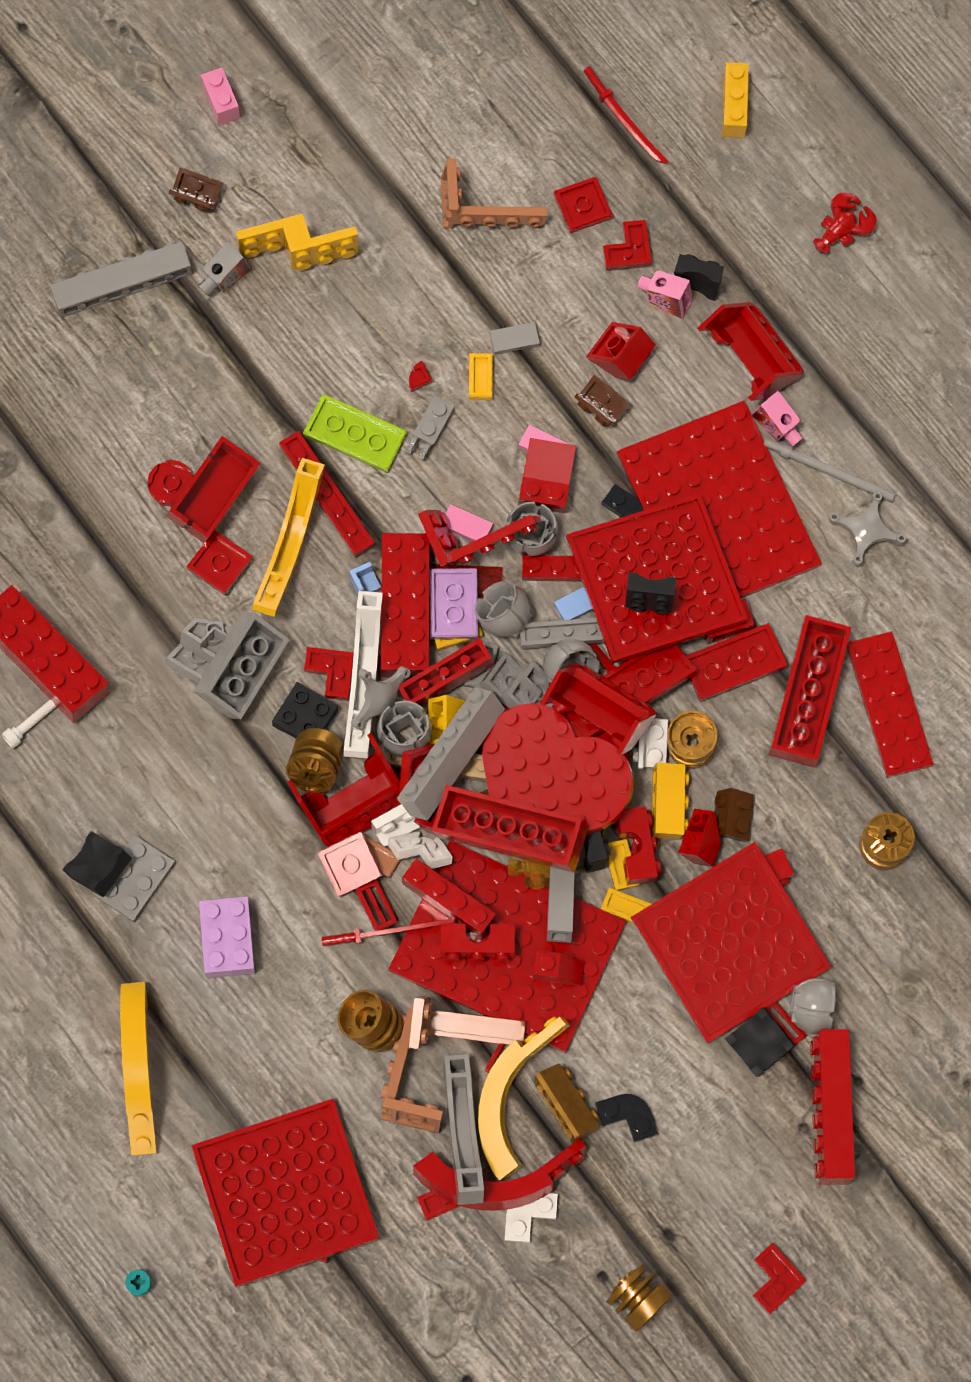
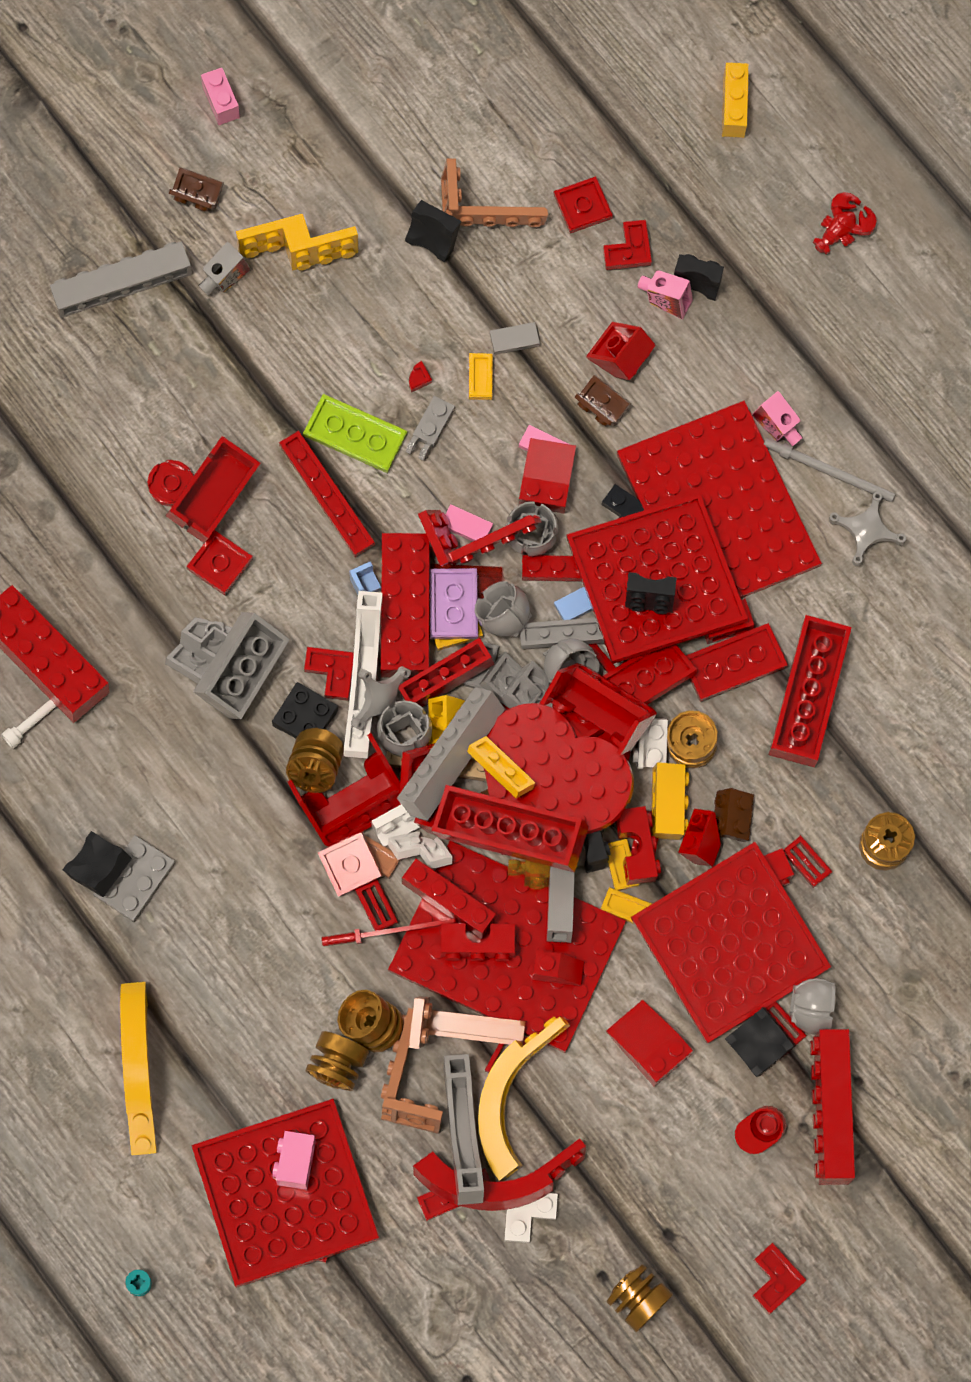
(226, 937): lavender brick -> none
(290, 538): yellow arch -> none
(294, 1160): none -> bright pink brick
(337, 1061): none -> pearl gold wheel
(433, 230): none -> black brick
(501, 767): none -> yellow plate
(566, 1102): pearl gold slope -> none
(606, 96): red sword -> none
(631, 1109): black plate -> none
(649, 1042): none -> red slope
(756, 346): red windscreen -> none
(760, 1129): none -> red cap
(819, 877): none -> red tile
(889, 704): red plate -> none

